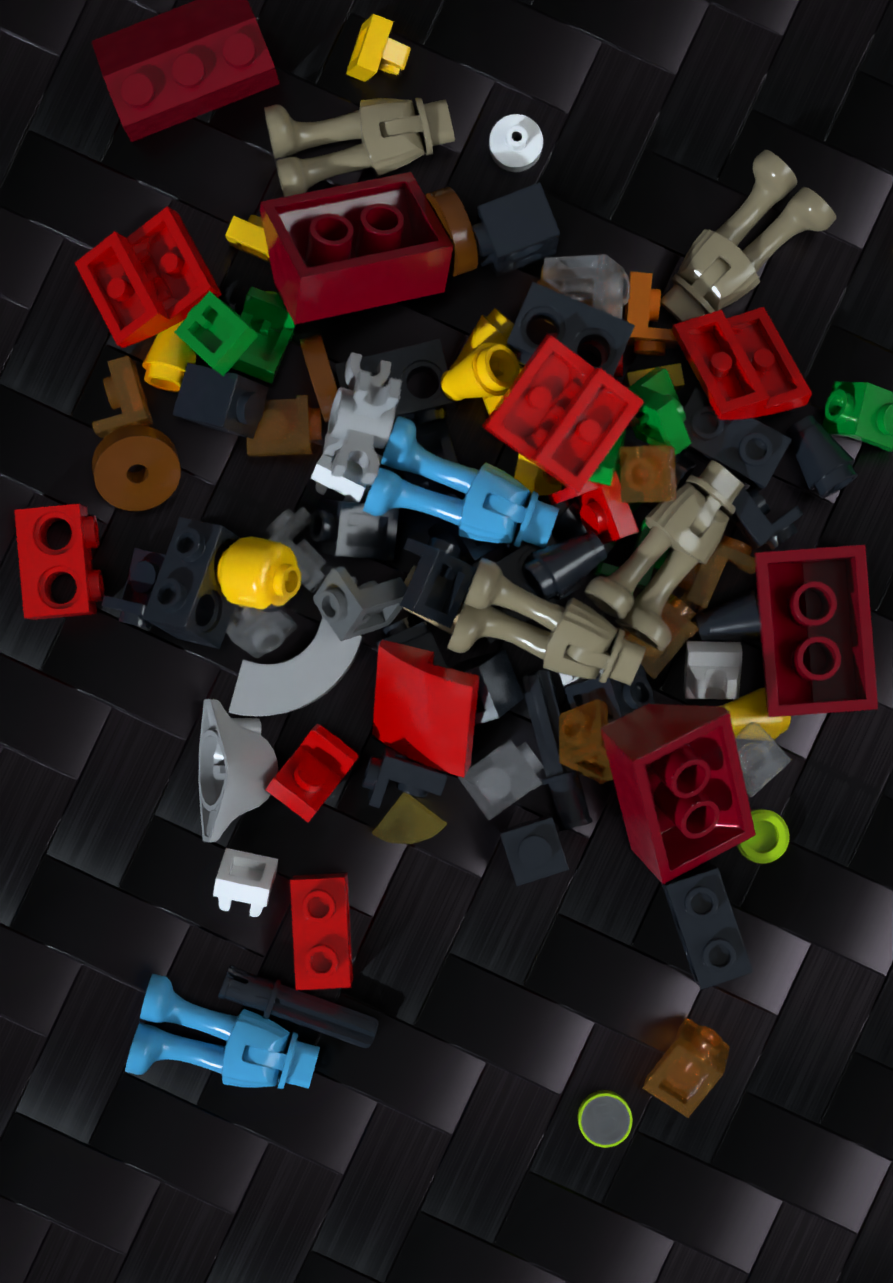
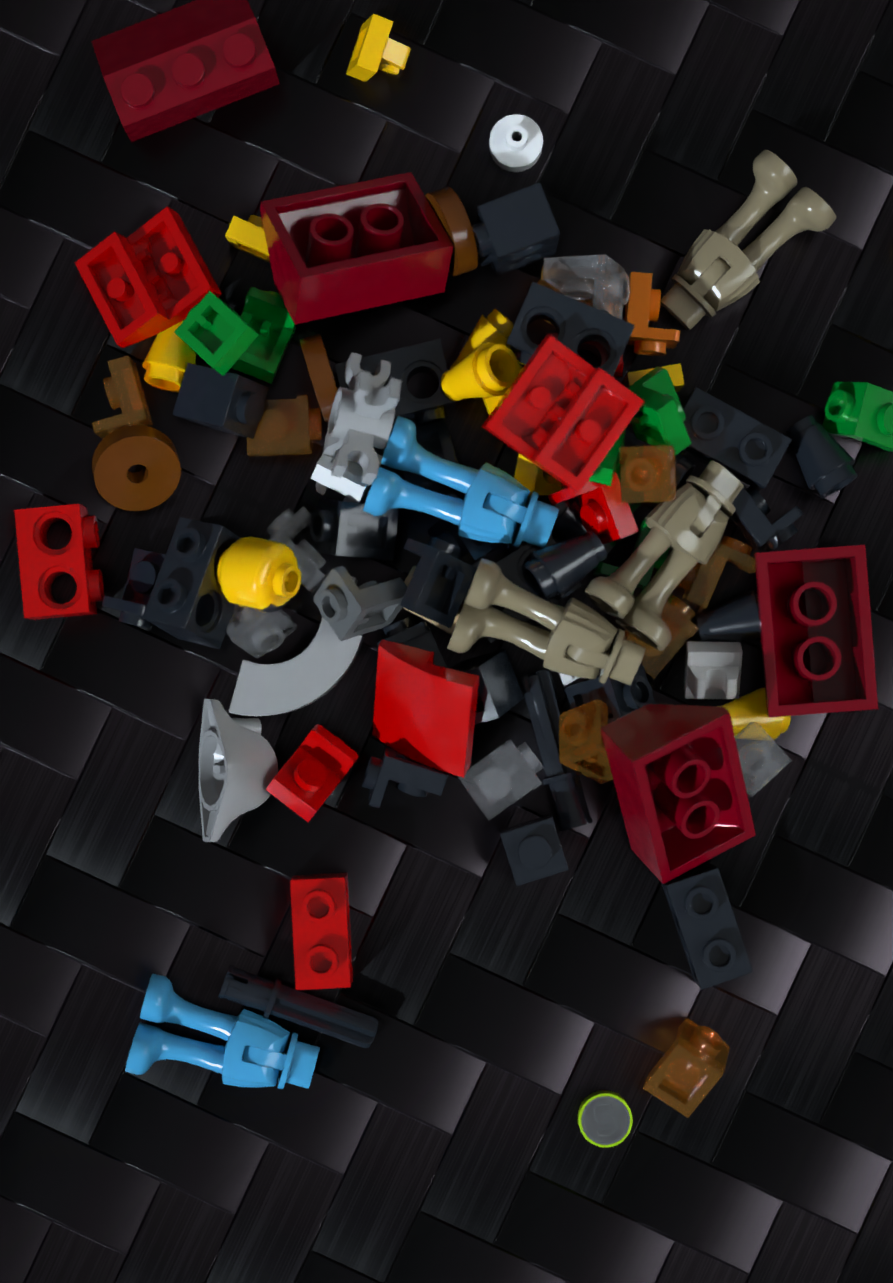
(245, 879): white tile -> none
(390, 133): dark tan piece -> none
(408, 822): clear yellow tile -> none
(742, 364): red slope -> none
(770, 837): lime tile -> none

